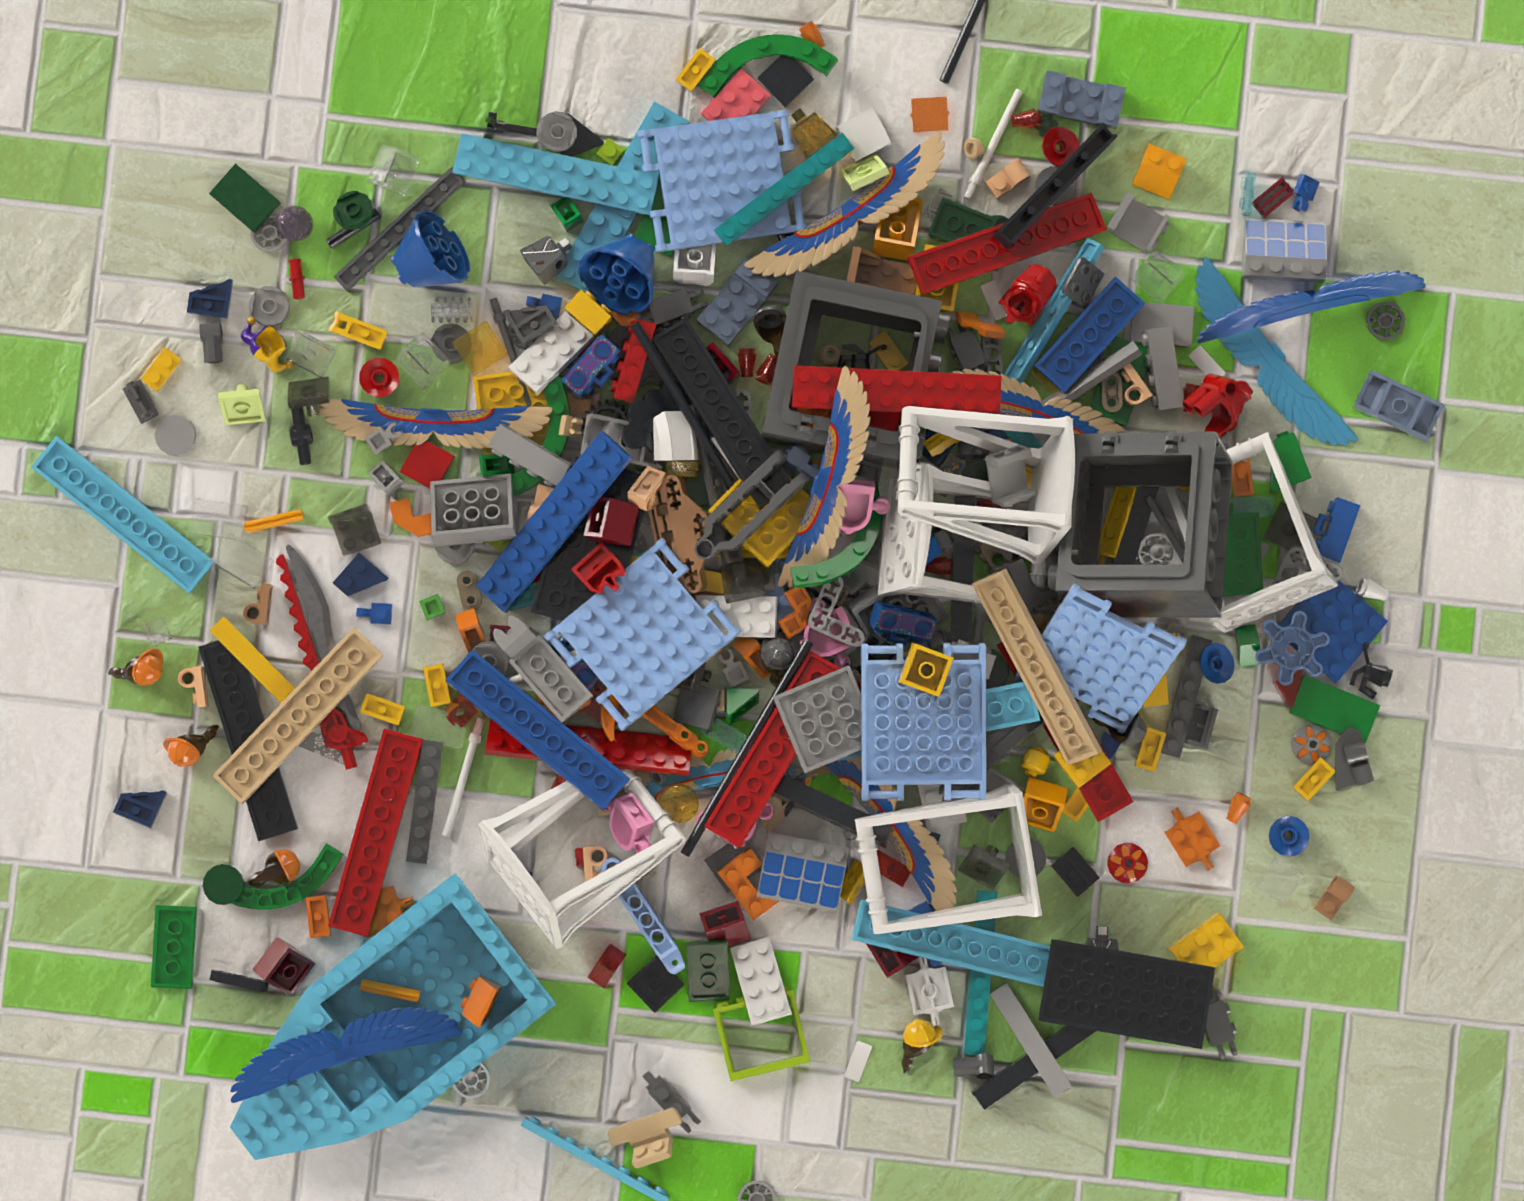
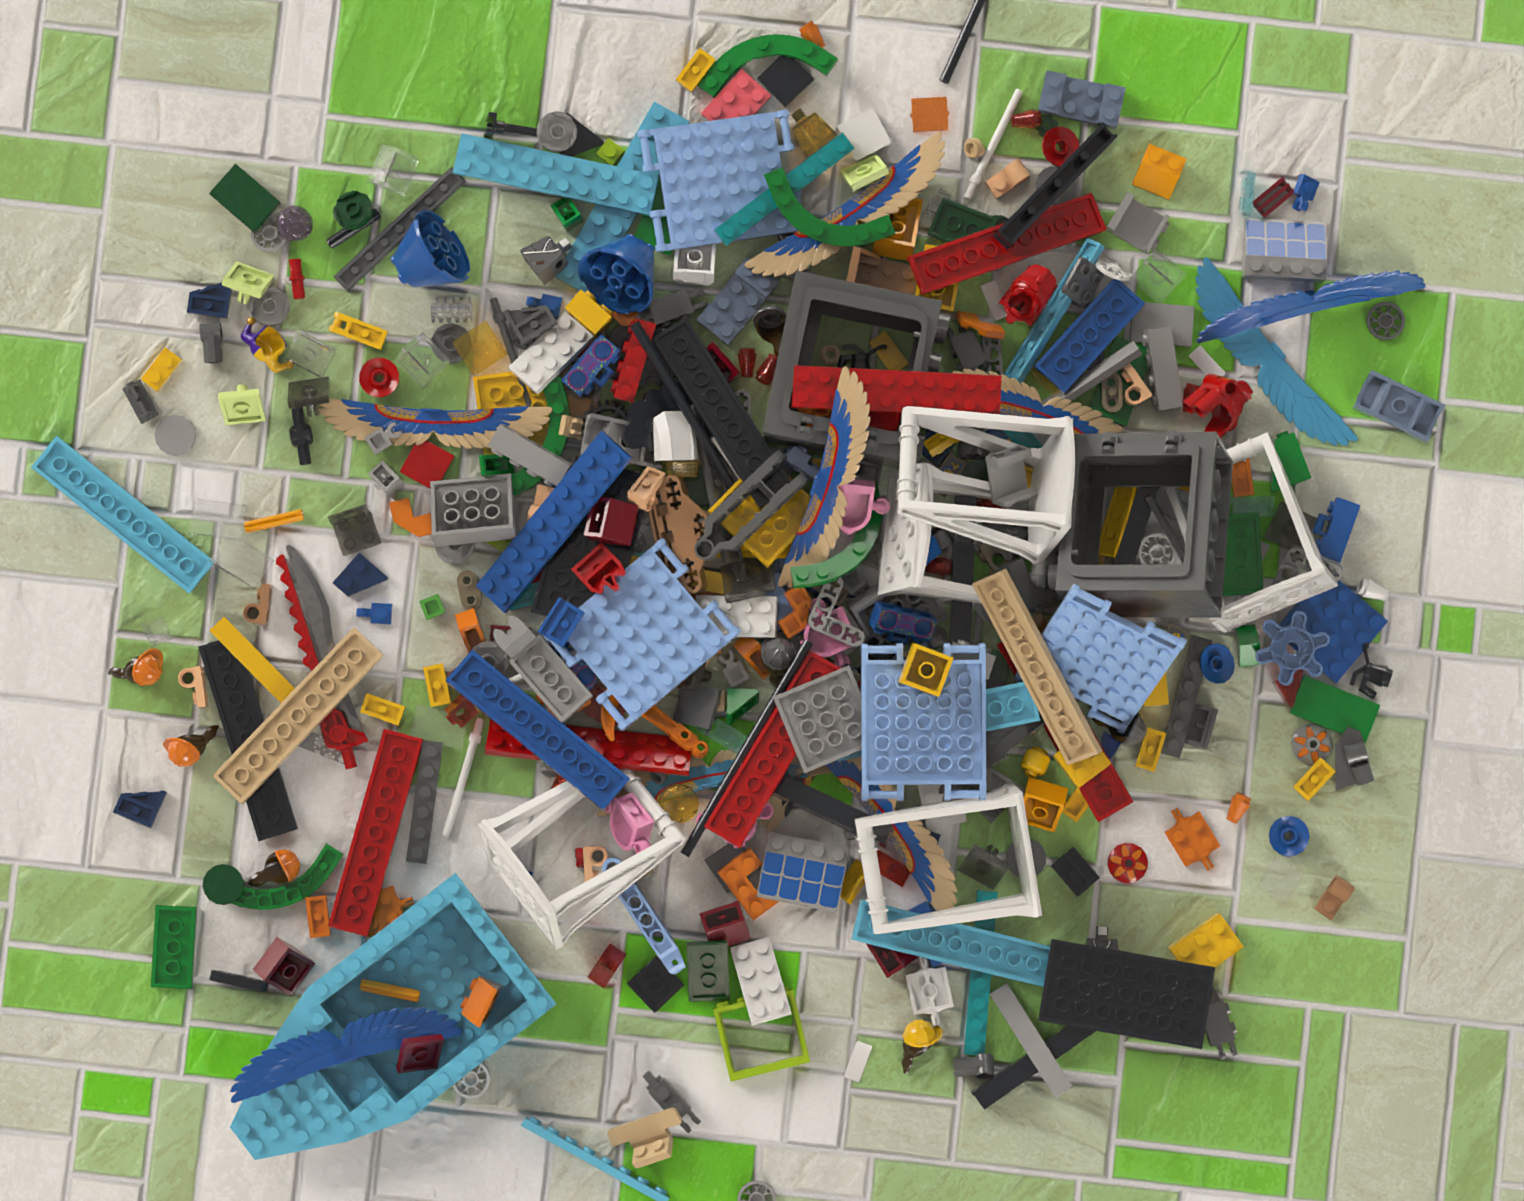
(247, 281): none -> yellowish green tile
(419, 1053): none -> dark red plate
(561, 622): none -> blue plate
(818, 229): none -> green plate
(1113, 269): none -> white wheel

